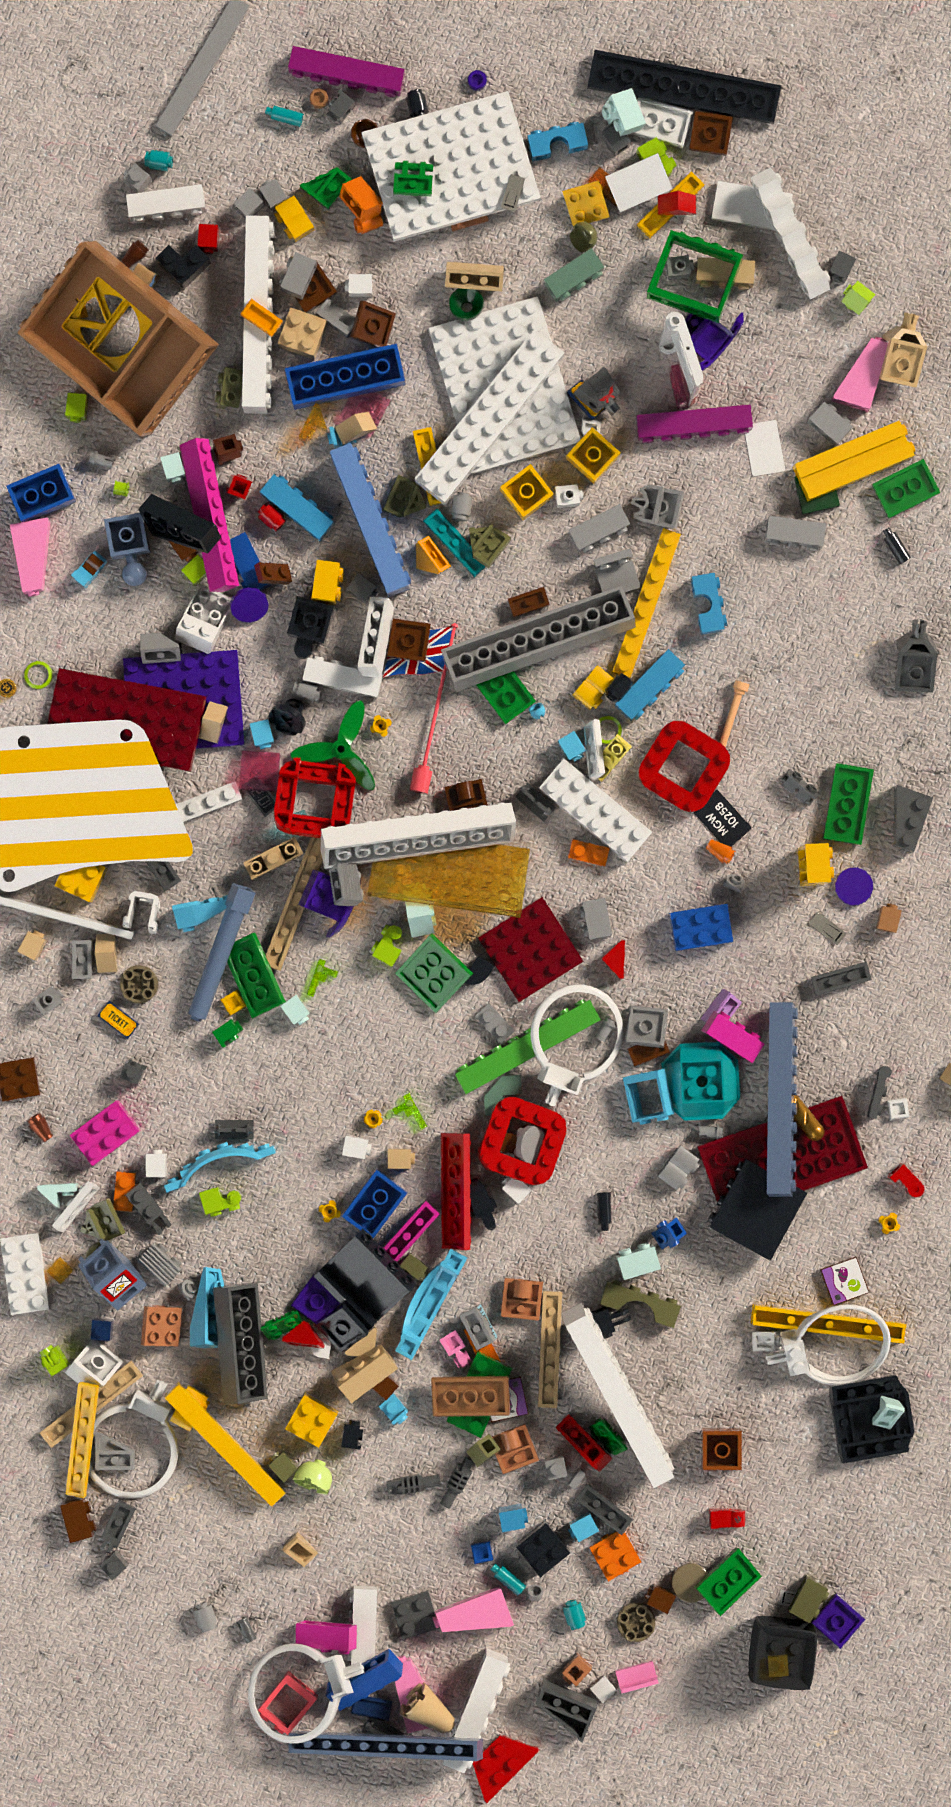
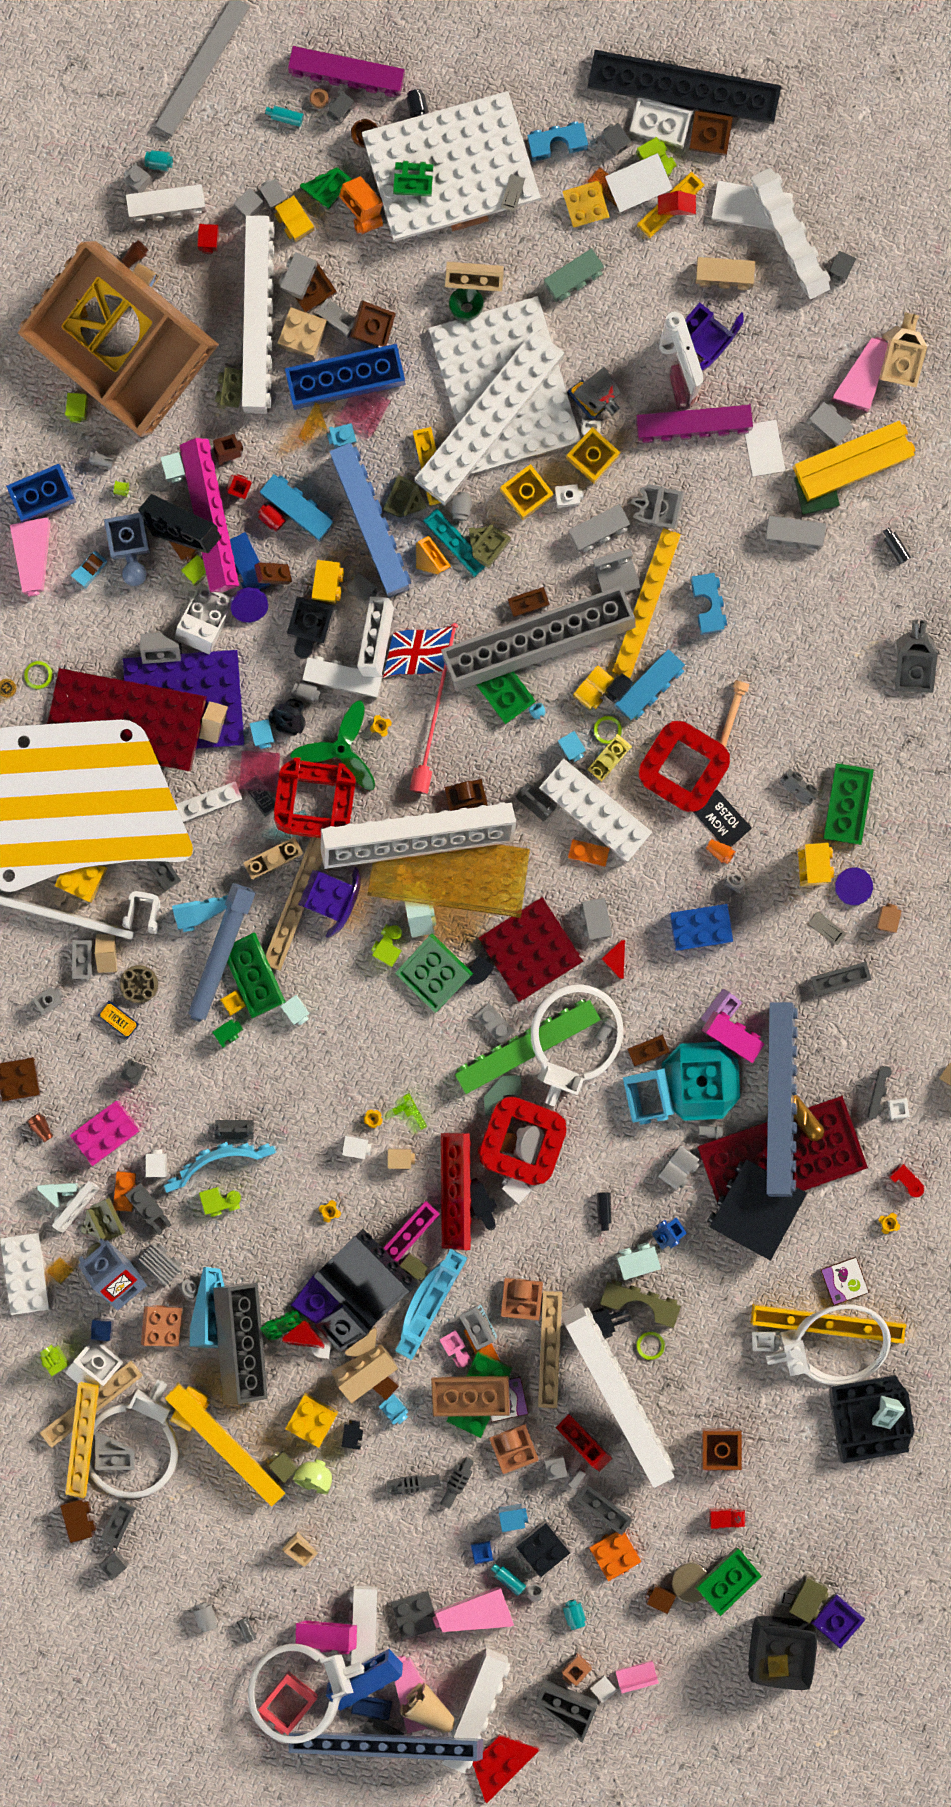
(32, 944): tan brick -> none
(183, 269): black brick -> none
(261, 318): light orange tile -> none
(320, 976): clear neon green hose -> none
(346, 884): light grey brick -> none
(355, 427): tan slope -> none
(359, 285): white brick -> none
(374, 1203): blue brick -> none
(409, 640): reddish brown plate -> none
(477, 80): dark purple tile -> none
(483, 1450): olive brick -> none
(583, 236): olive hair -> none
(583, 1527): medium azure brick -> none
(594, 749): white tile -> none
(612, 1443): green hinge -> none
(623, 112): light aqua brick -> none
(635, 1622): dark tan tile -> none
(646, 1026): light grey tile -> none
(658, 1354): none -> lime piece
(674, 272): light grey brick -> none
(685, 304): green window -> none
(857, 297): lime brick -> none
(906, 488): green plate -> none
(909, 817): dark grey wedge -> none

